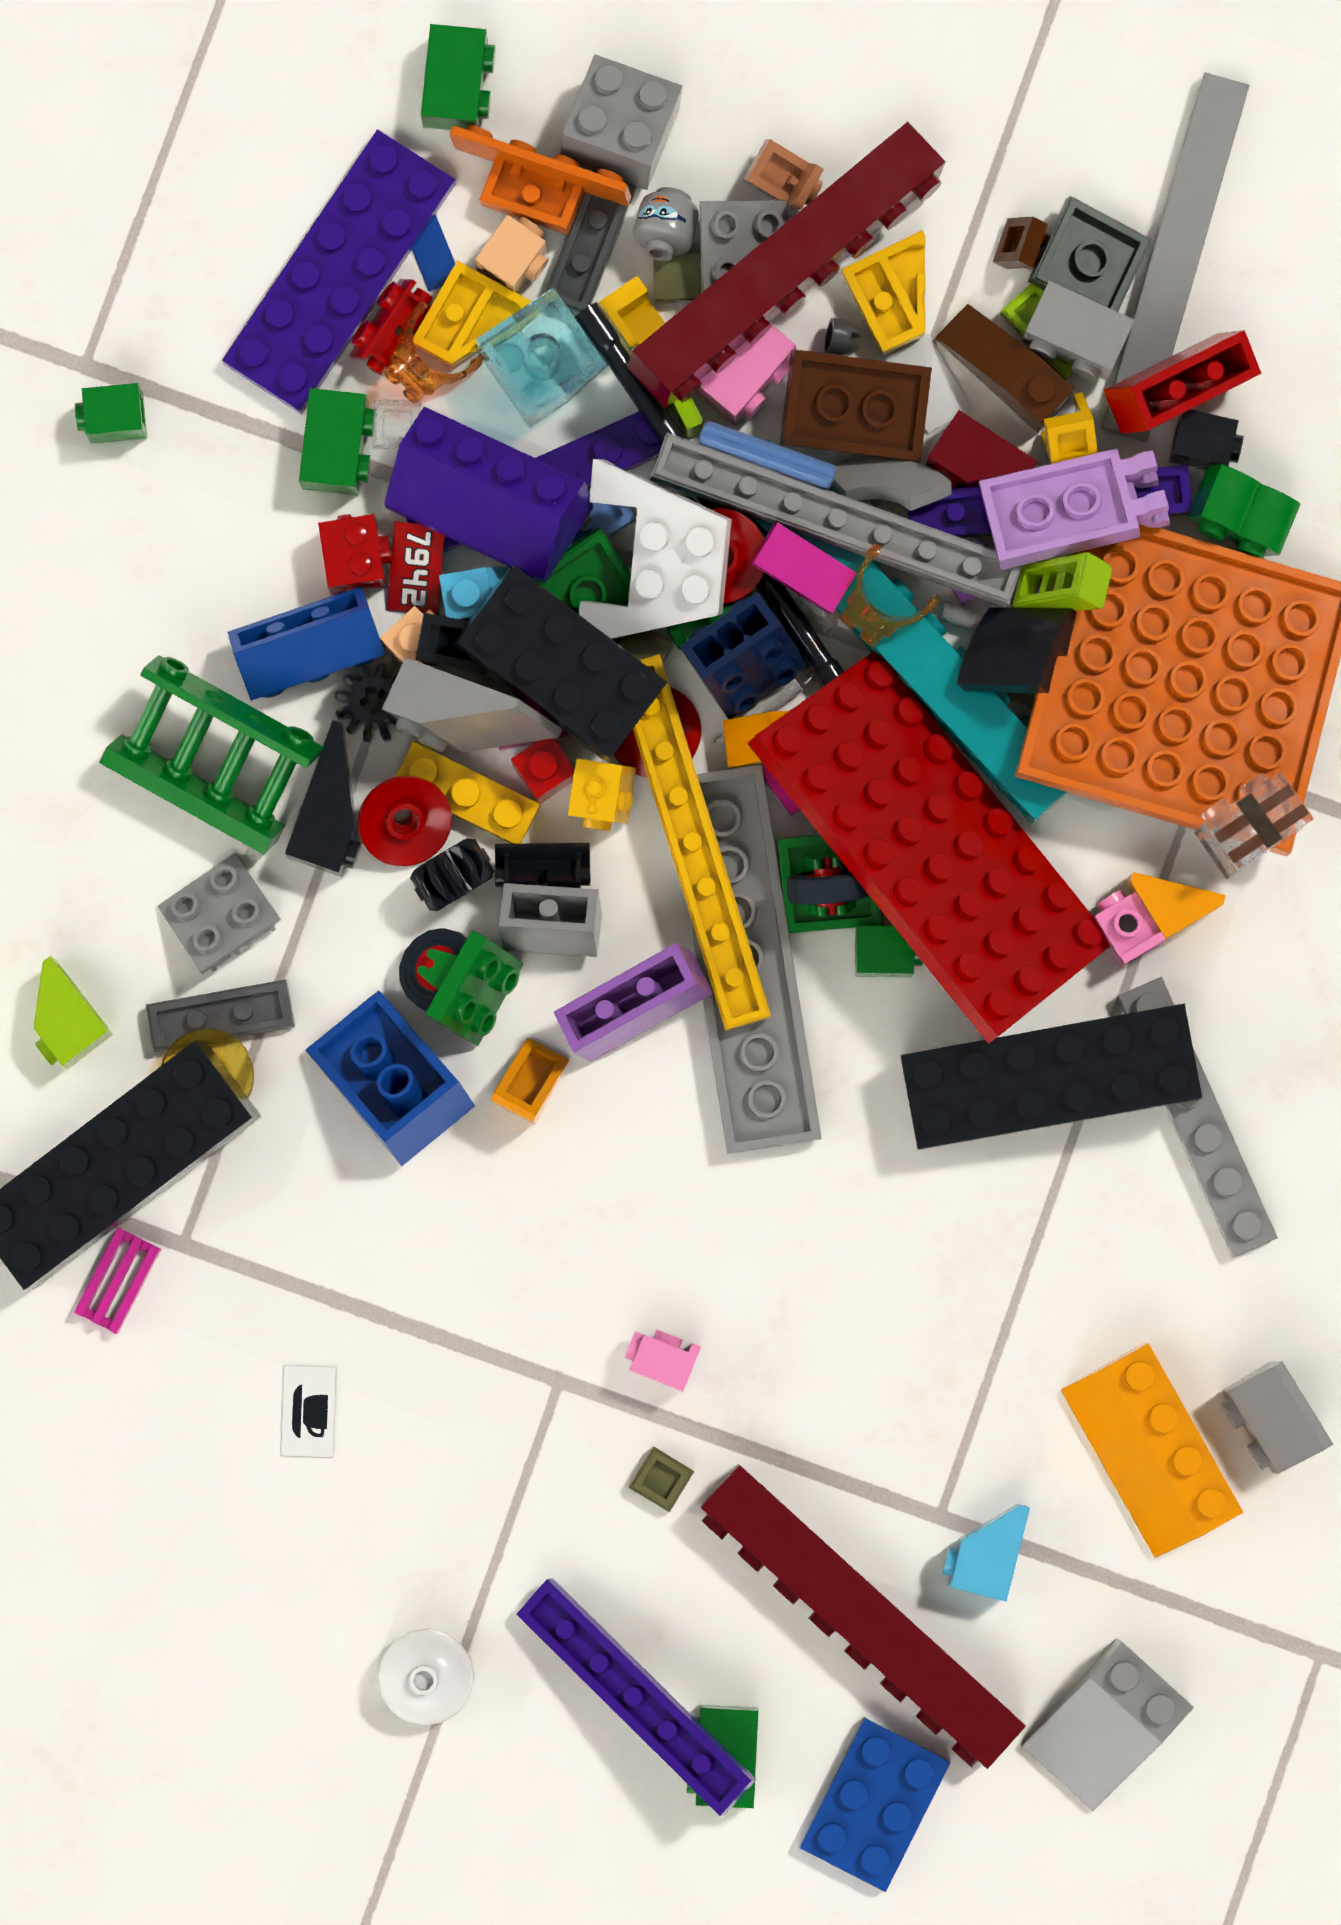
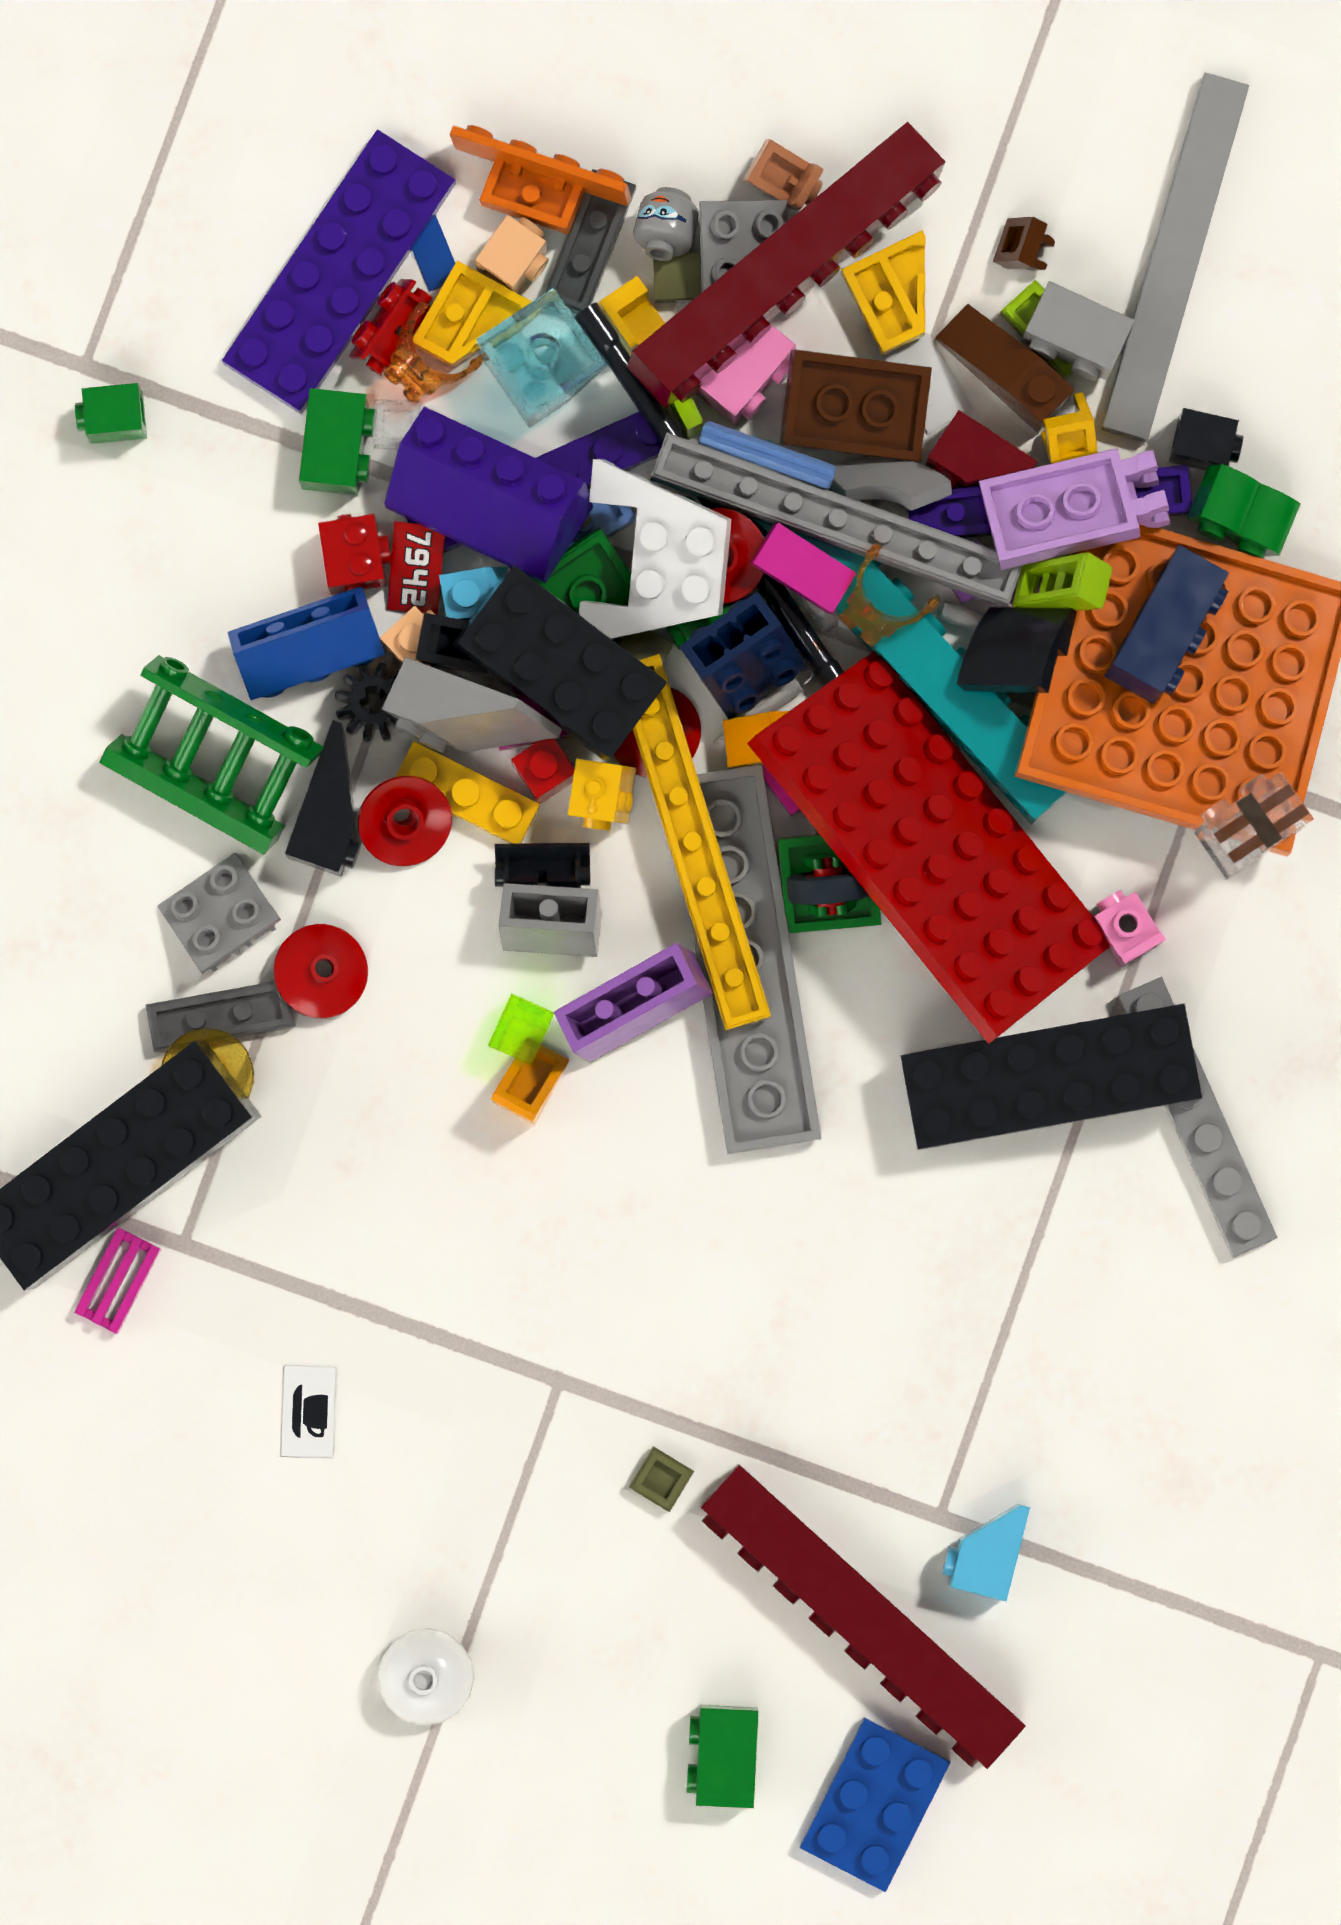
(65, 1018): lime slope -> none
(299, 981): none -> red dish
(390, 1077): blue slope -> none
(452, 874): black gear -> none
(456, 76): green brick -> none
(458, 980): green plate -> none
(521, 1029): none -> clear neon green panel
(621, 121): light grey brick -> none
(636, 1697): dark purple plate -> none
(662, 1358): bright pink brick -> none
(838, 337): dark grey hinge -> none
(883, 953): green brick -> none
(1090, 255): pearl dark grey plate -> none
(1107, 1725): light grey slope -> none
(1151, 1450): light orange slope -> none
(1168, 625): none -> dark blue brick
(1173, 904): light orange slope -> none
(1182, 381): red brick -> none
(1275, 1418): light grey slope -> none

